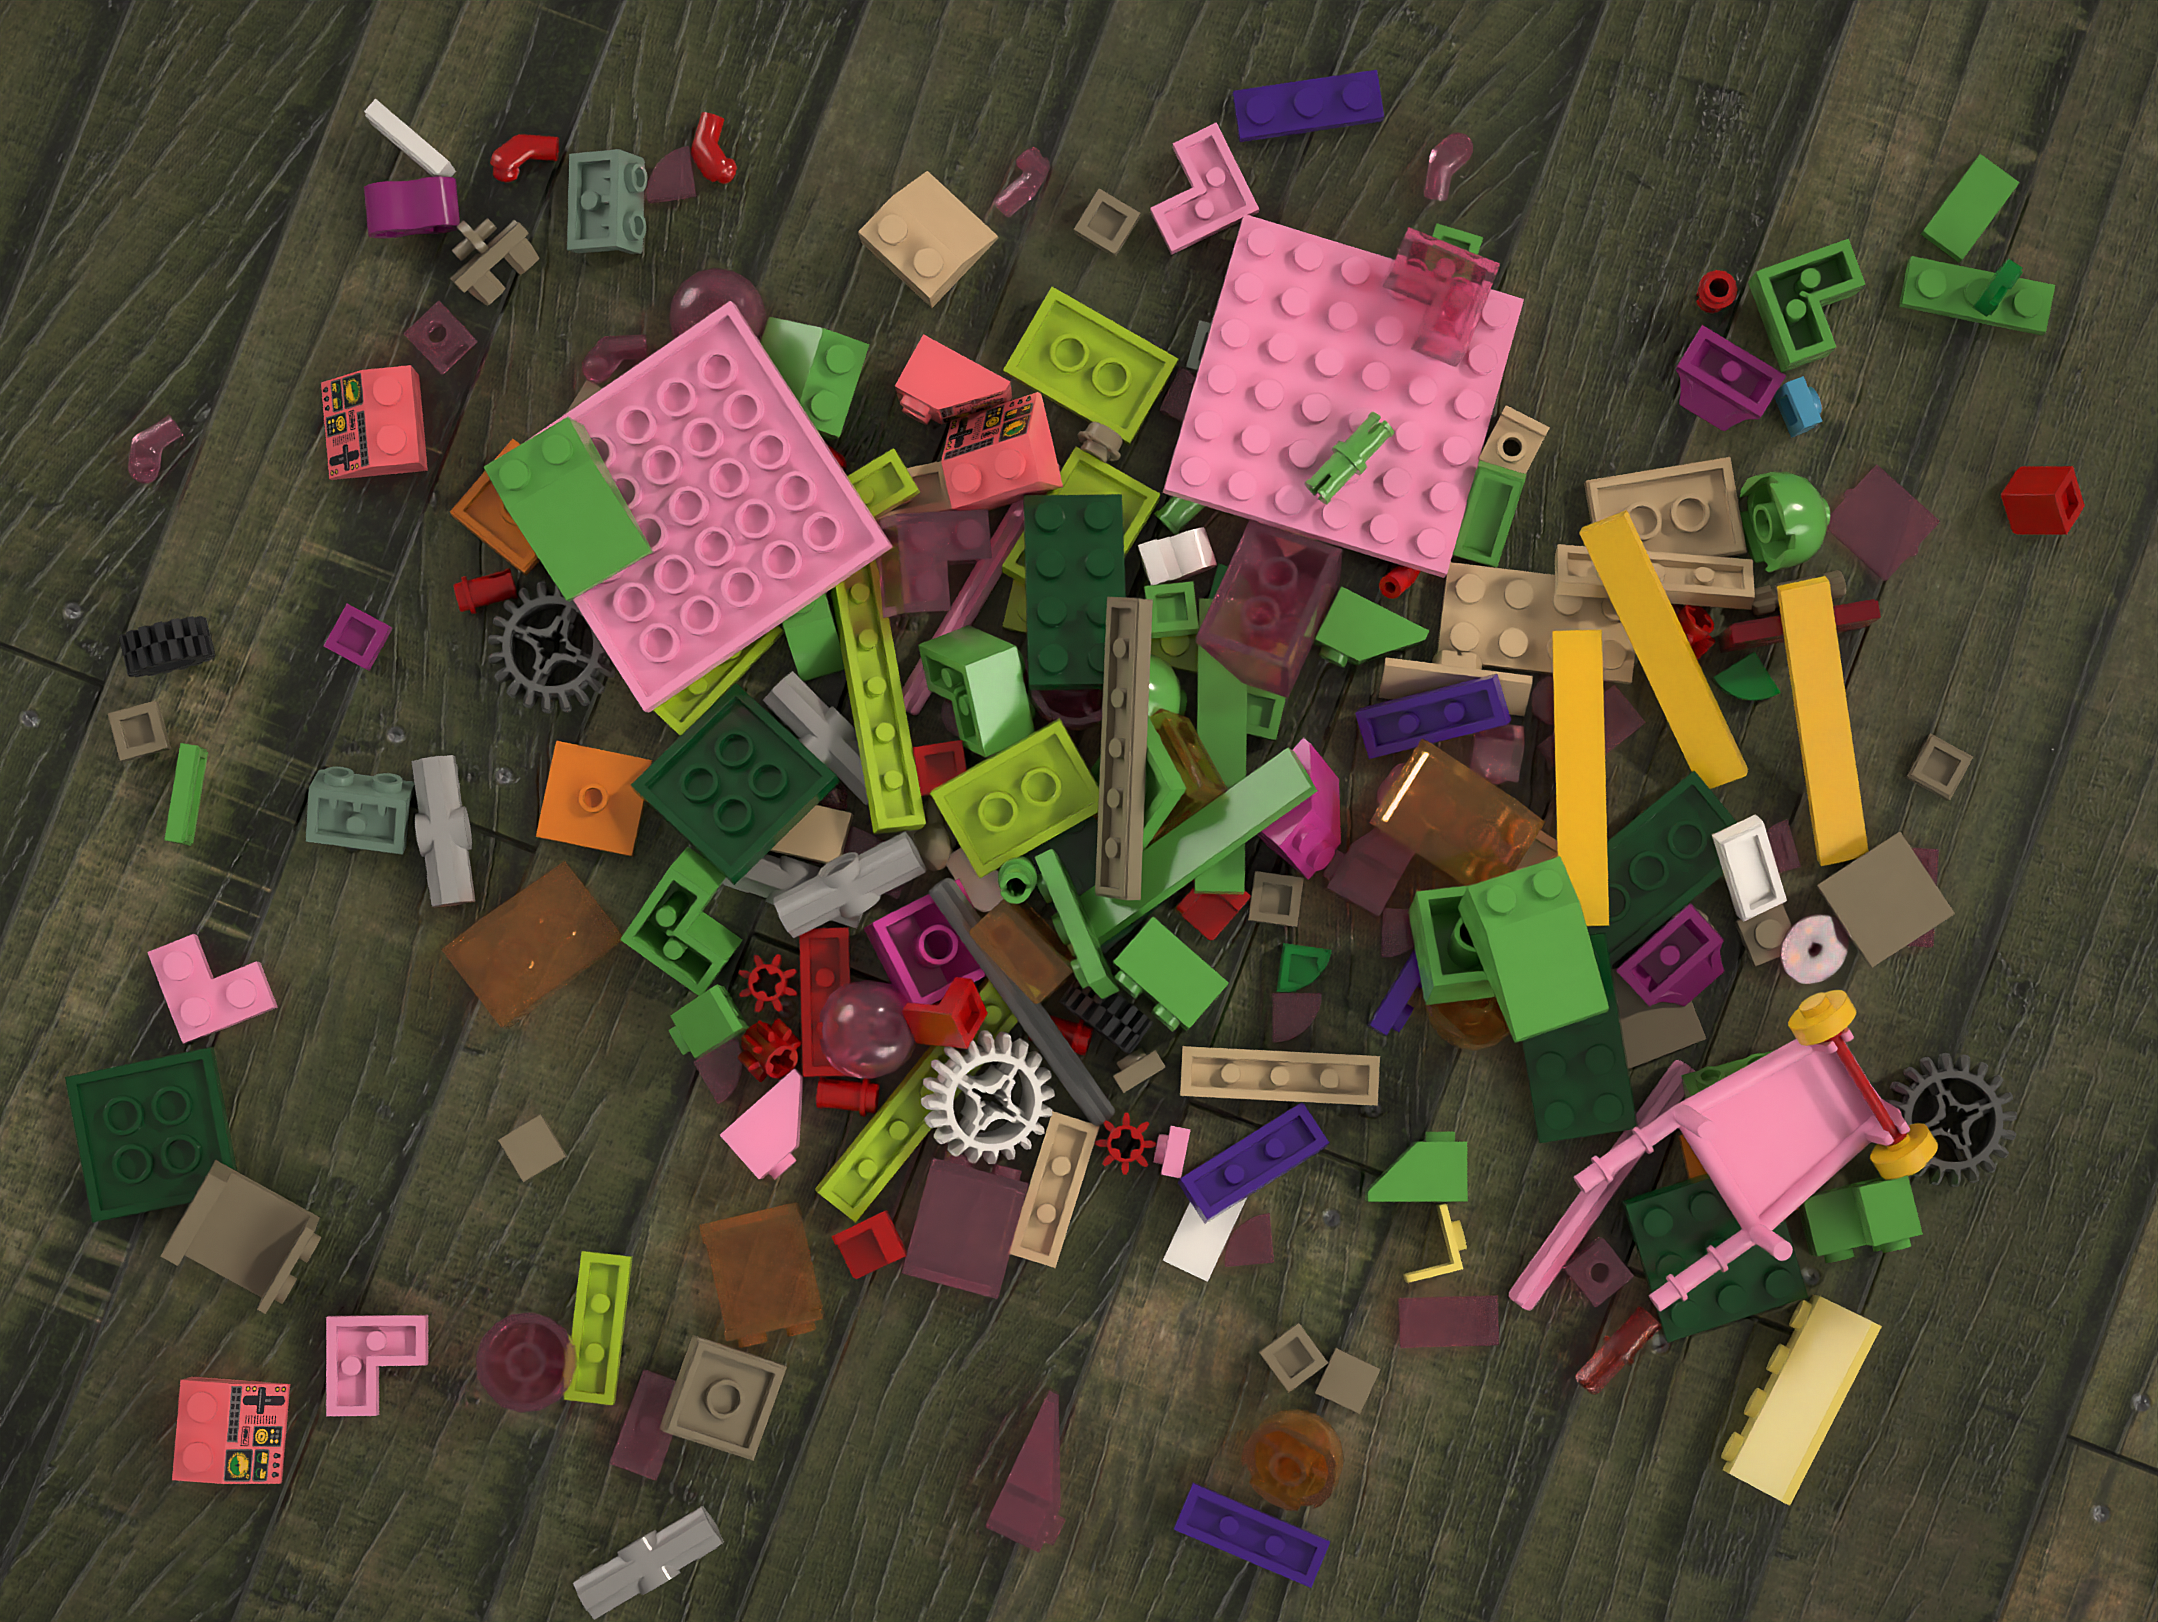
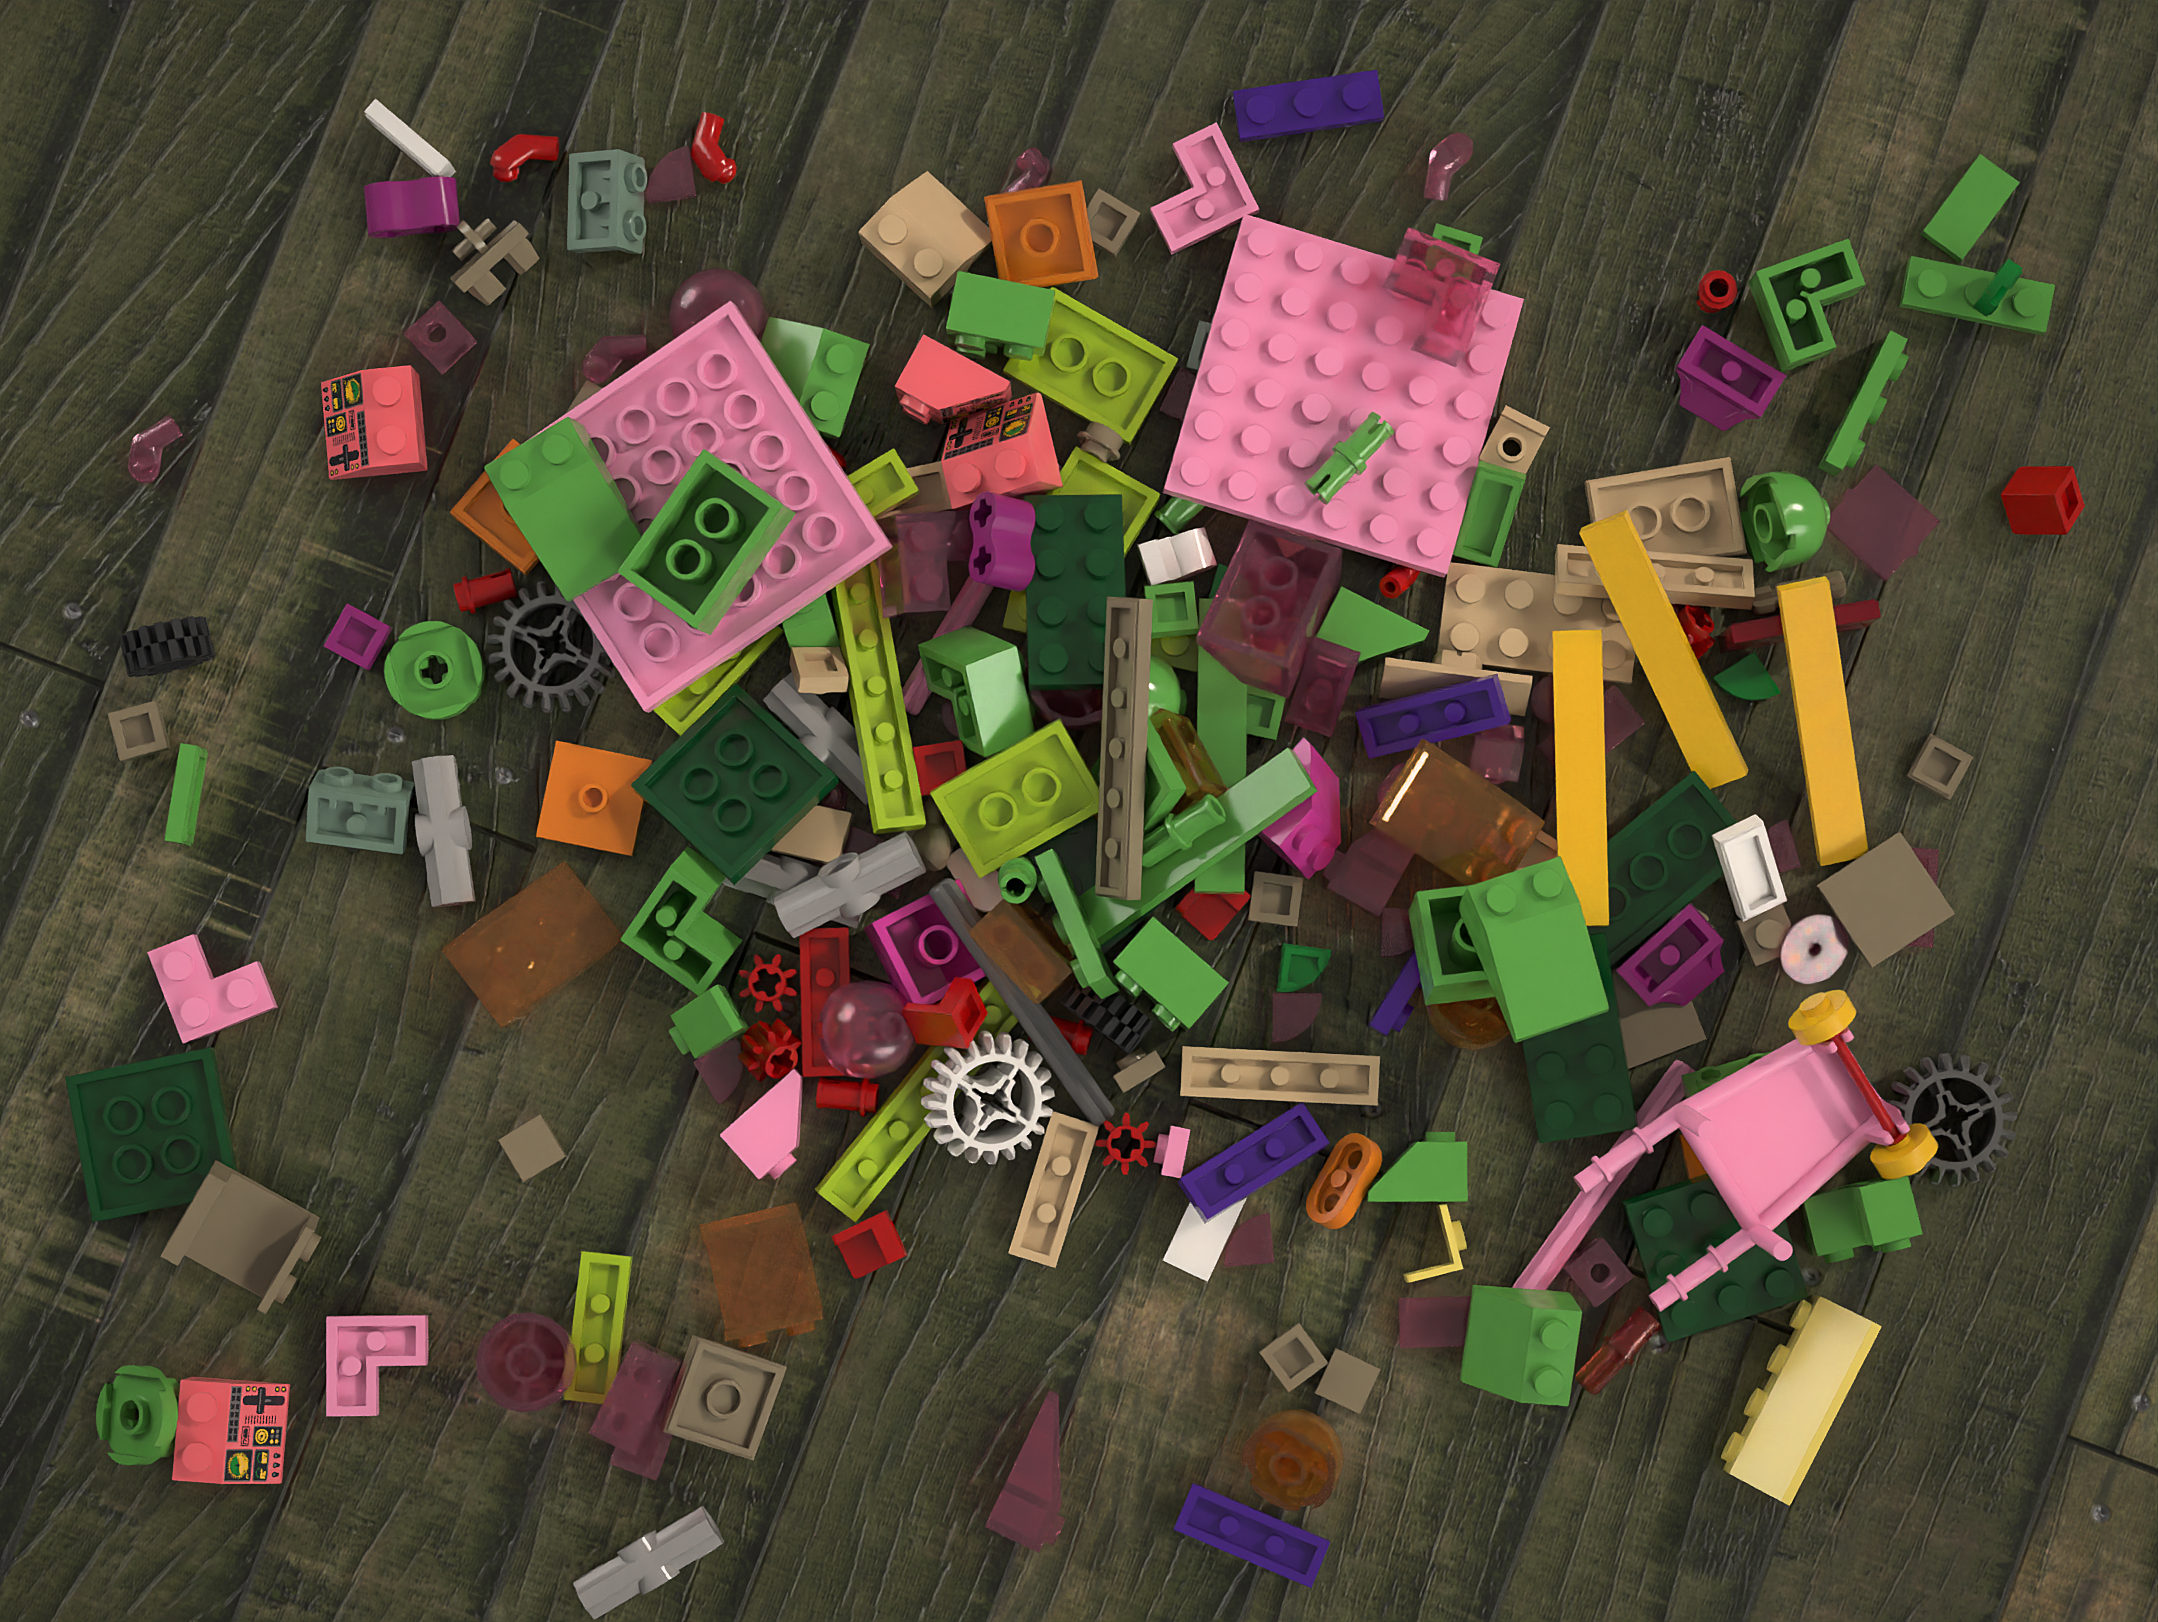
(154, 1433): none -> bright green plate
(410, 656): none -> bright green plate
(635, 1397): none -> clear pink brick
(706, 542): none -> bright green brick
(818, 669): none -> tan plate
(966, 1225): clear pink panel -> none
(999, 314): none -> bright green brick
(1002, 541): none -> magenta axle
(1042, 235): none -> orange plate
(1181, 830): none -> bright green axle
(1322, 686): none -> clear pink plate
(1344, 1181): none -> orange plate
(1522, 1343): none -> bright green slope
(1798, 406): dark azure plate -> none
(1865, 405): none -> bright green plate

